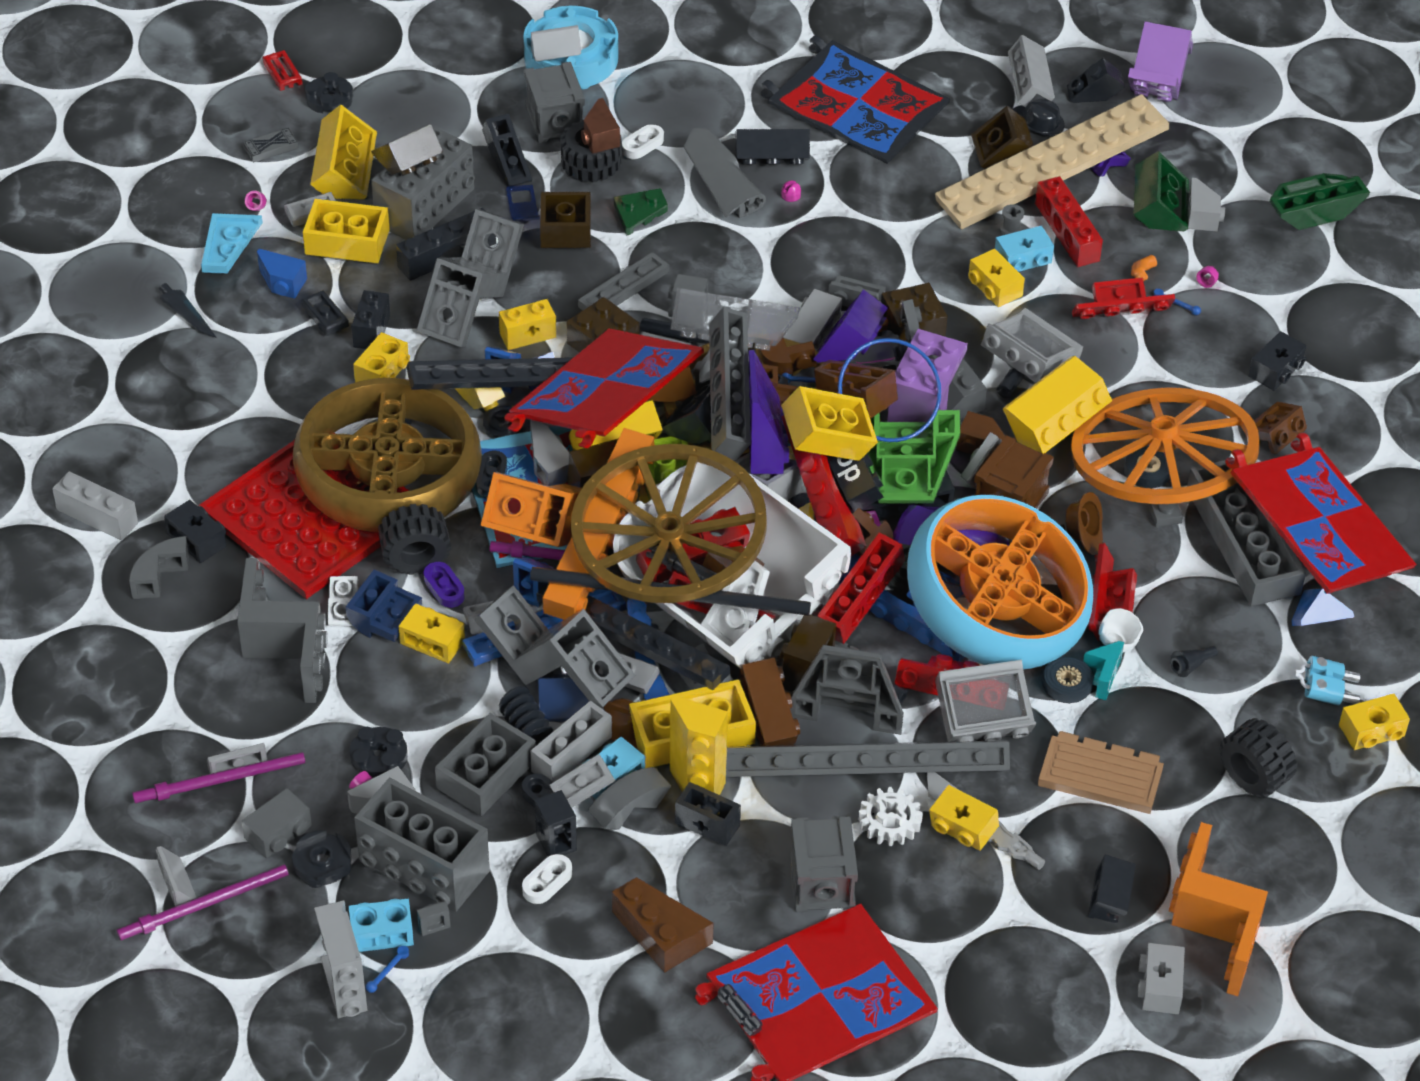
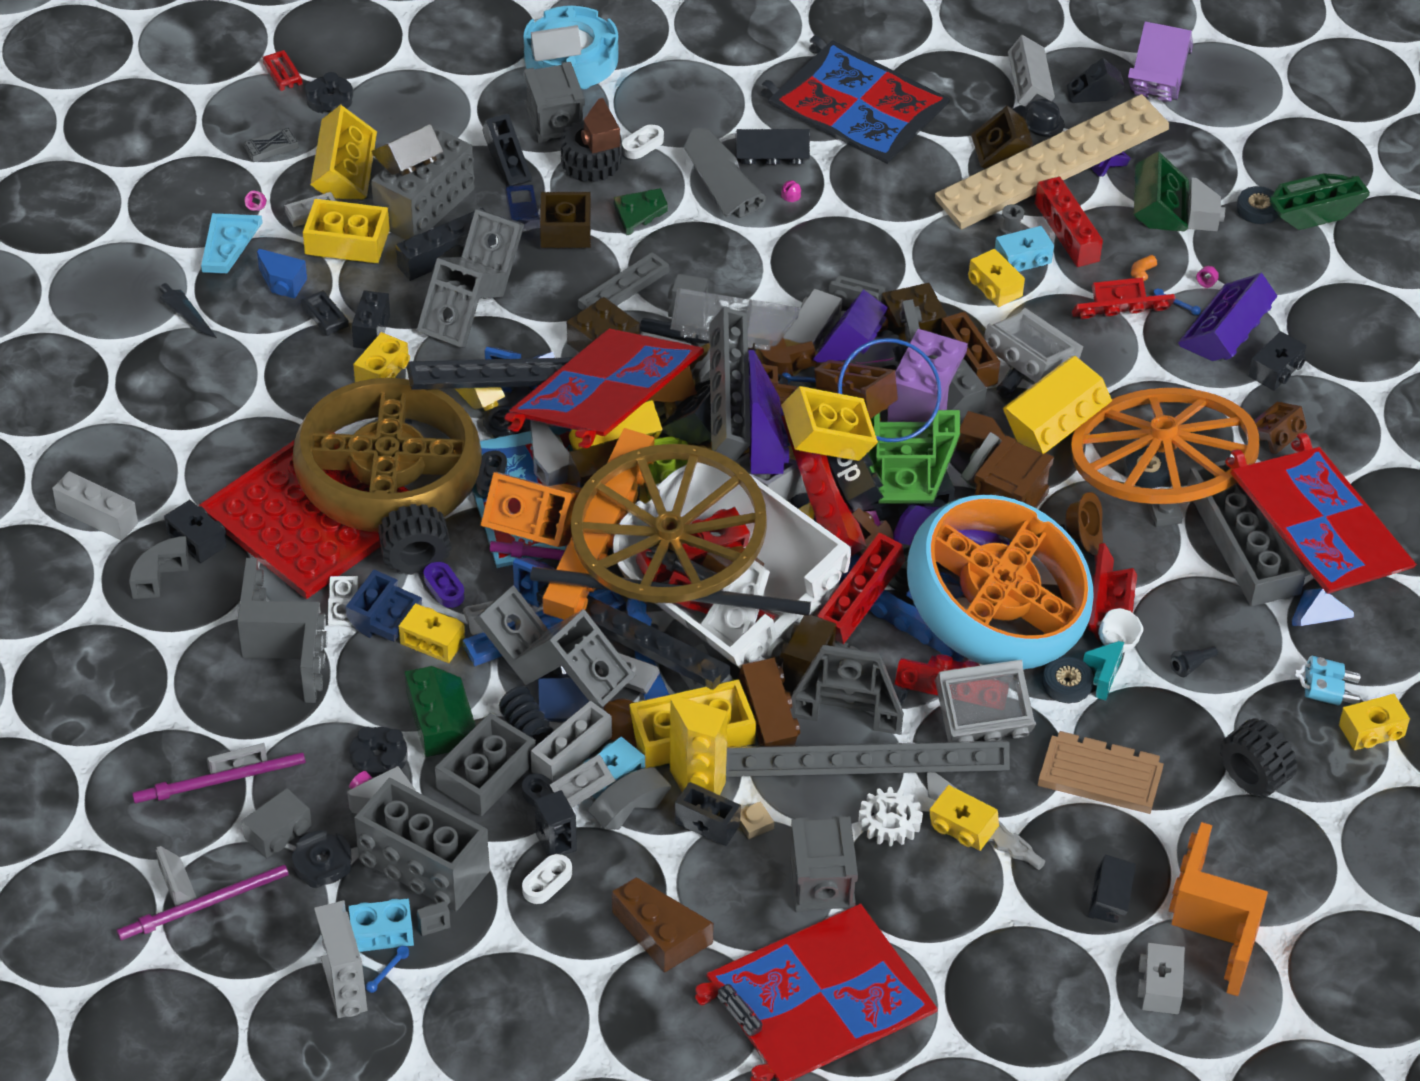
(438, 709): none -> dark green slope
(527, 324): yellow brick -> none
(755, 820): none -> tan plate
(978, 354): none -> reddish brown brick
(1229, 318): none -> dark purple slope
(1256, 196): none -> black bush

